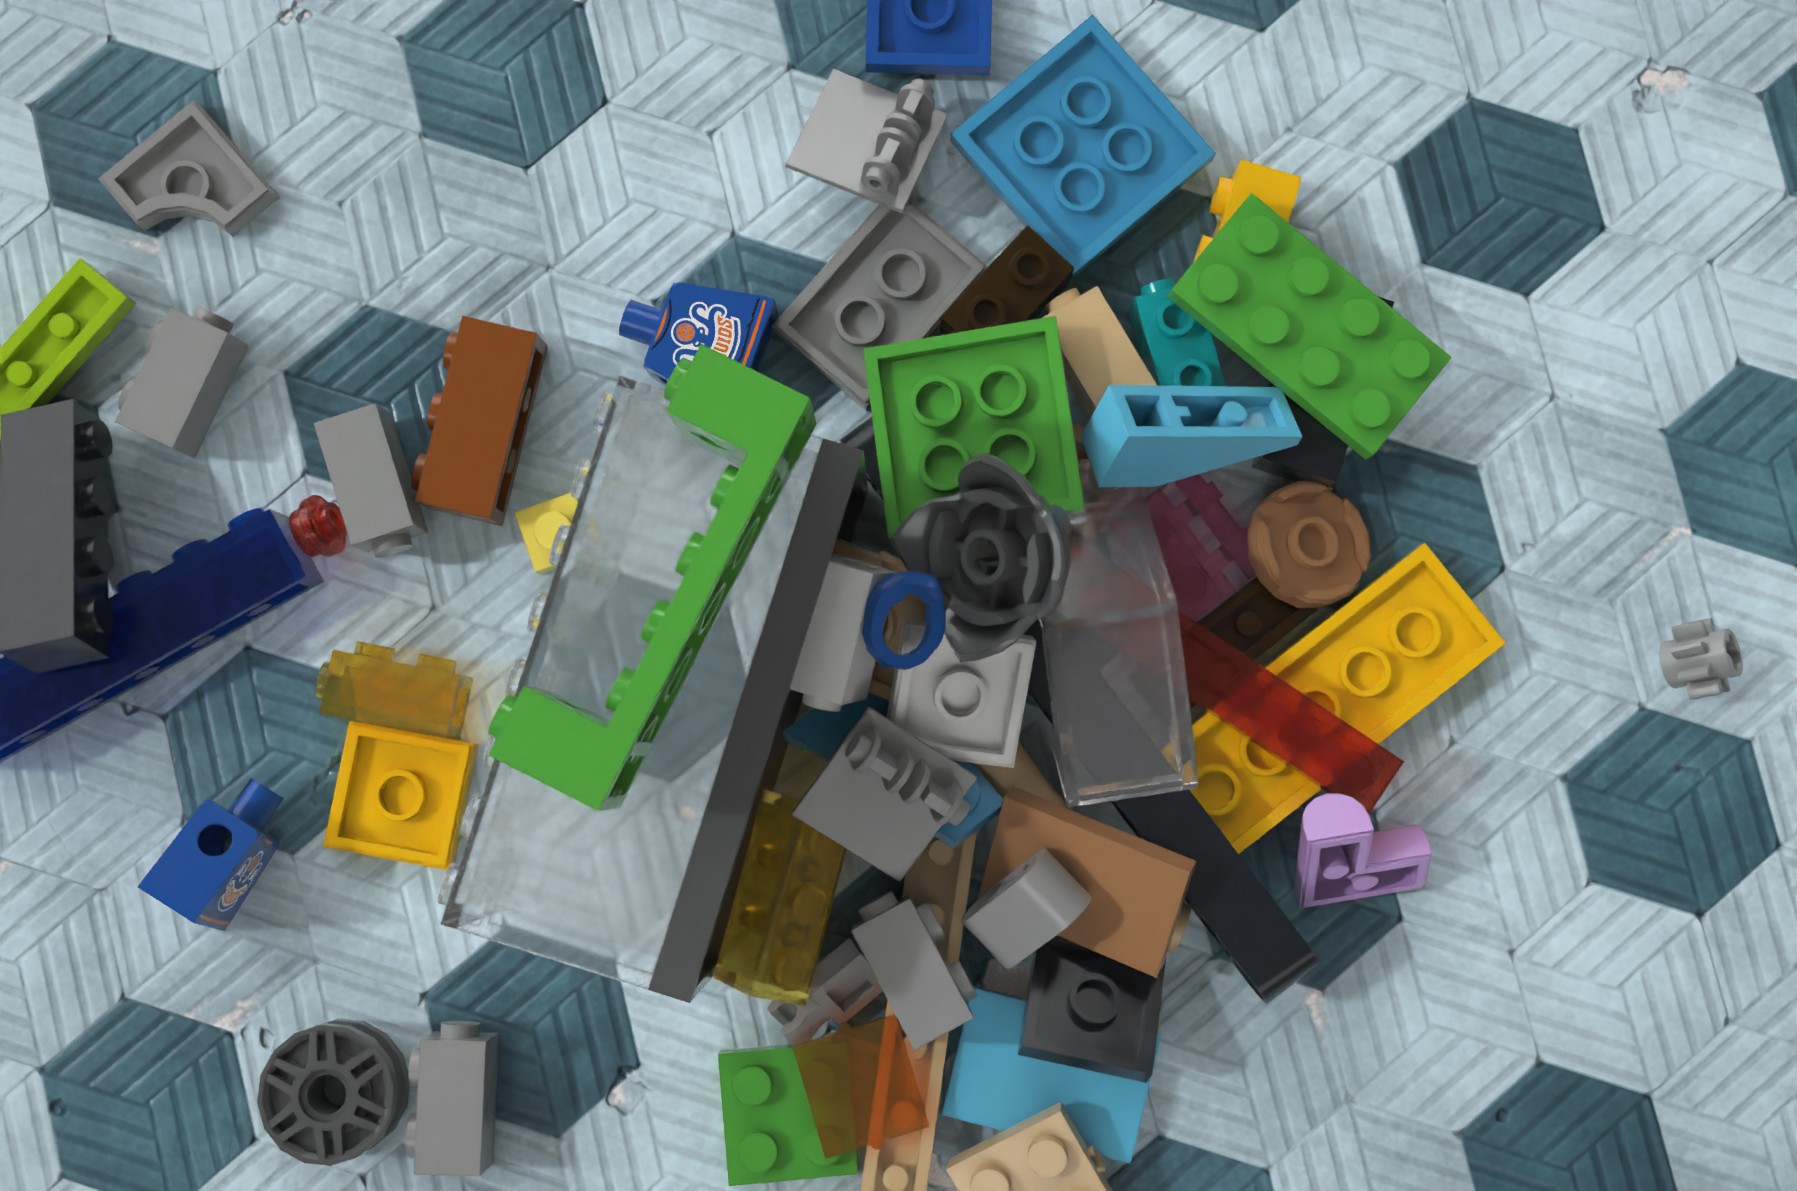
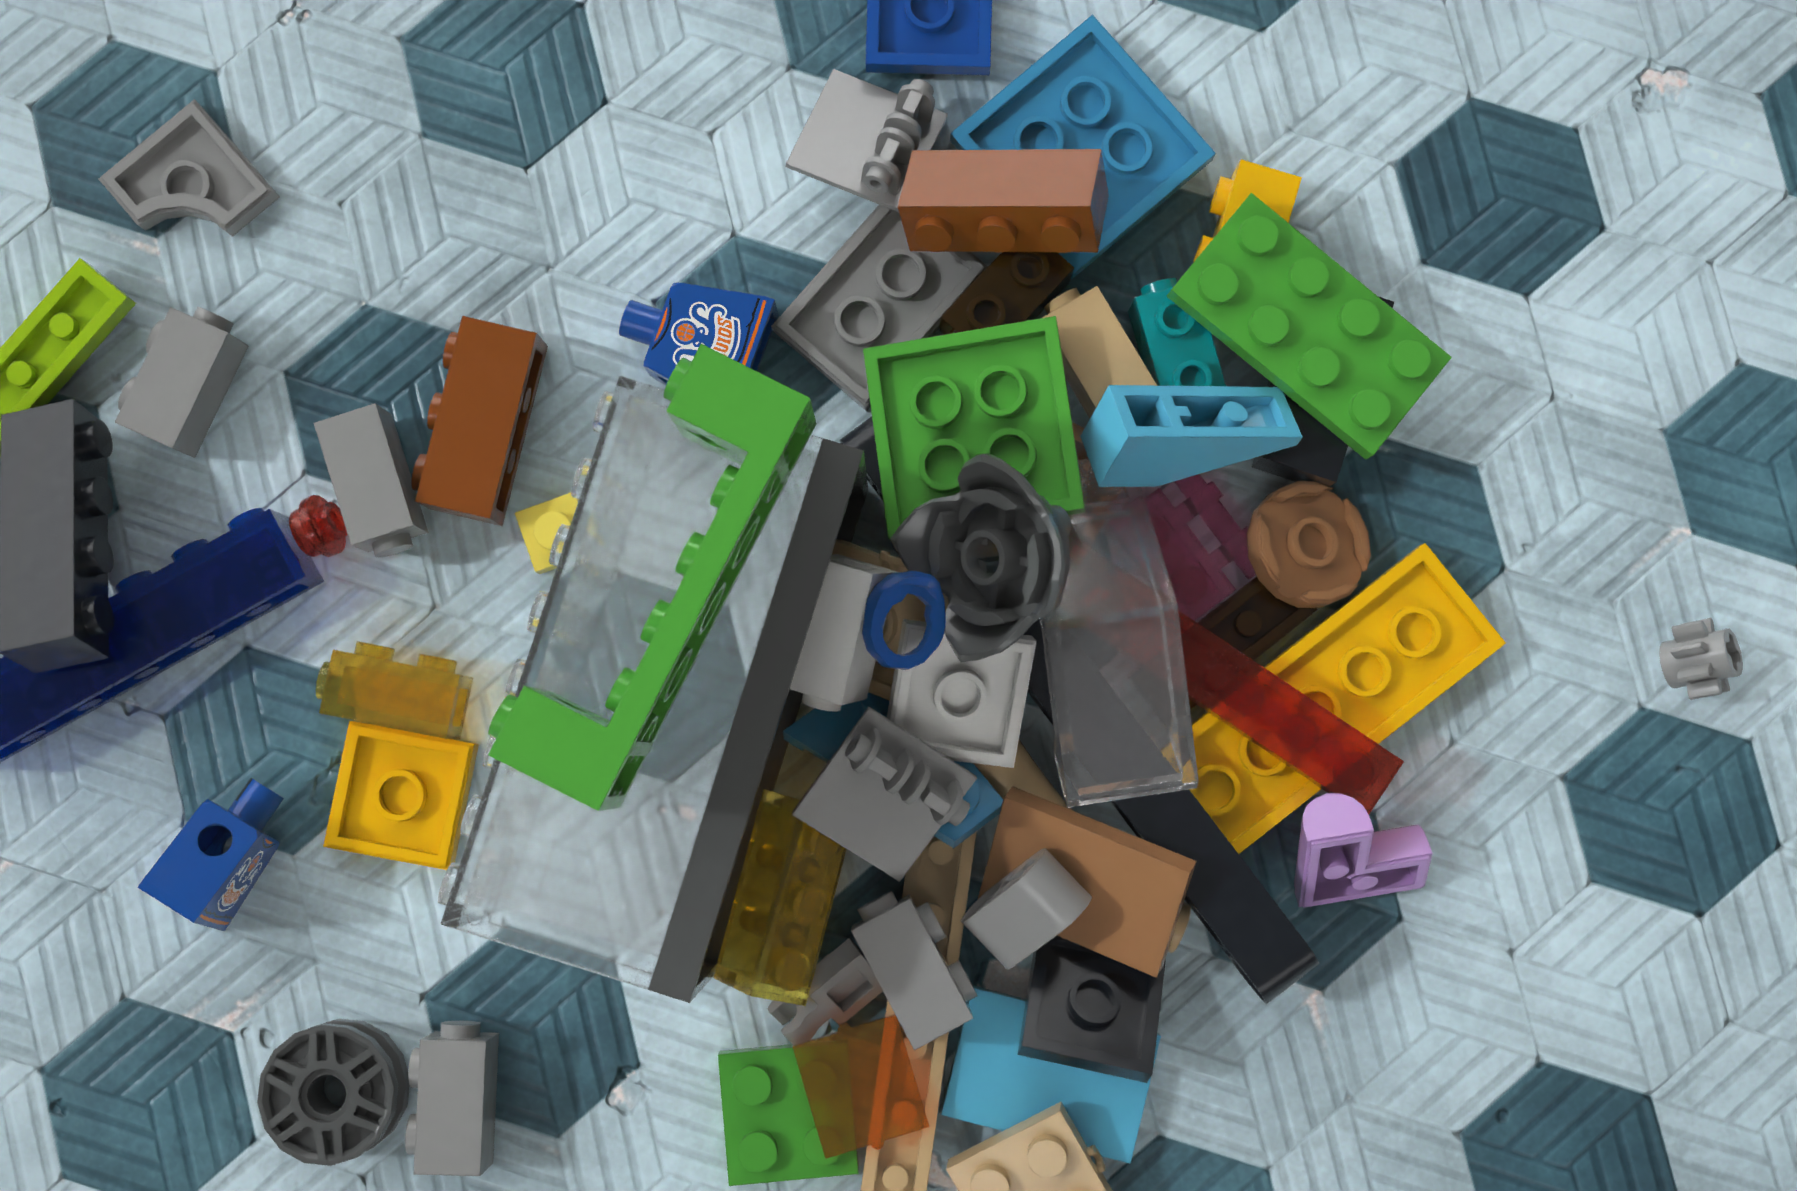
(1004, 200): none -> brick

